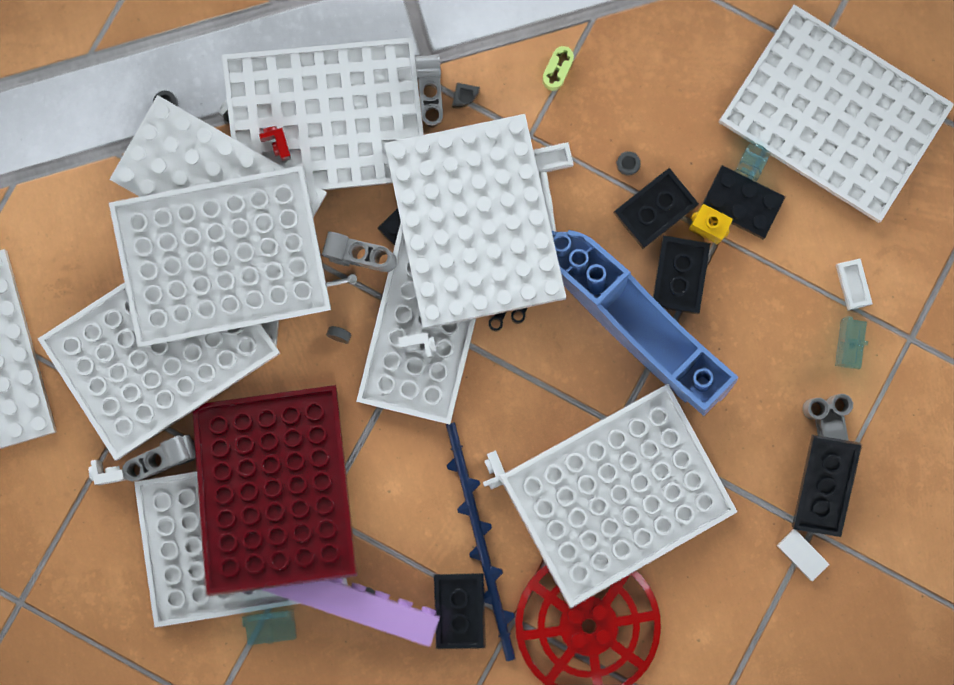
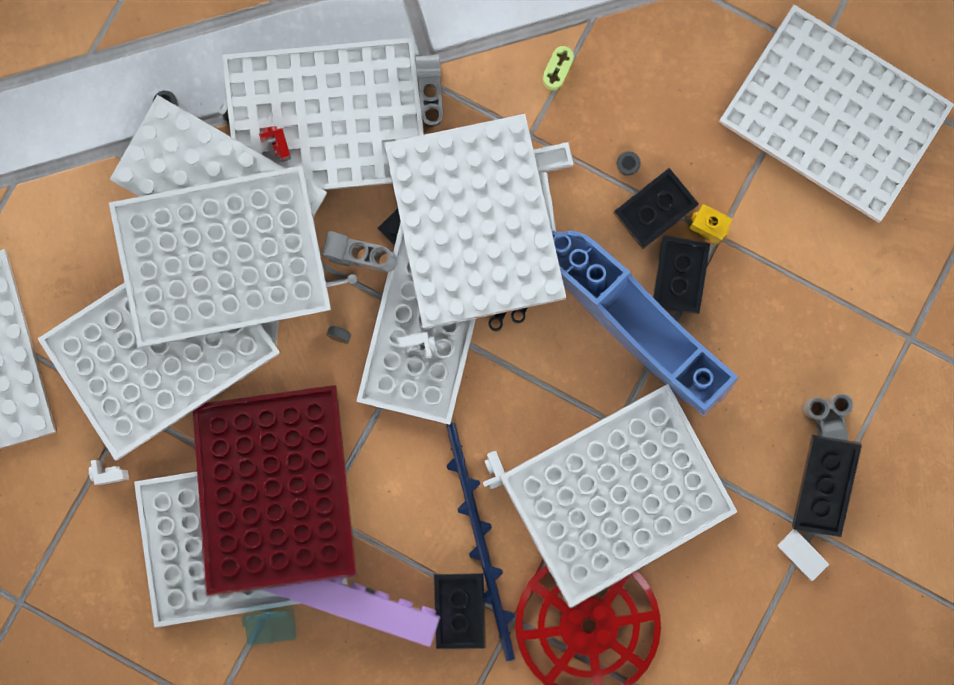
(172, 452): light grey piece -> none
(464, 95): dark grey tile -> none
(745, 201): black plate -> none
(752, 161): clear light blue brick -> none
(851, 343): clear light blue panel -> none
(854, 284): white tile -> none

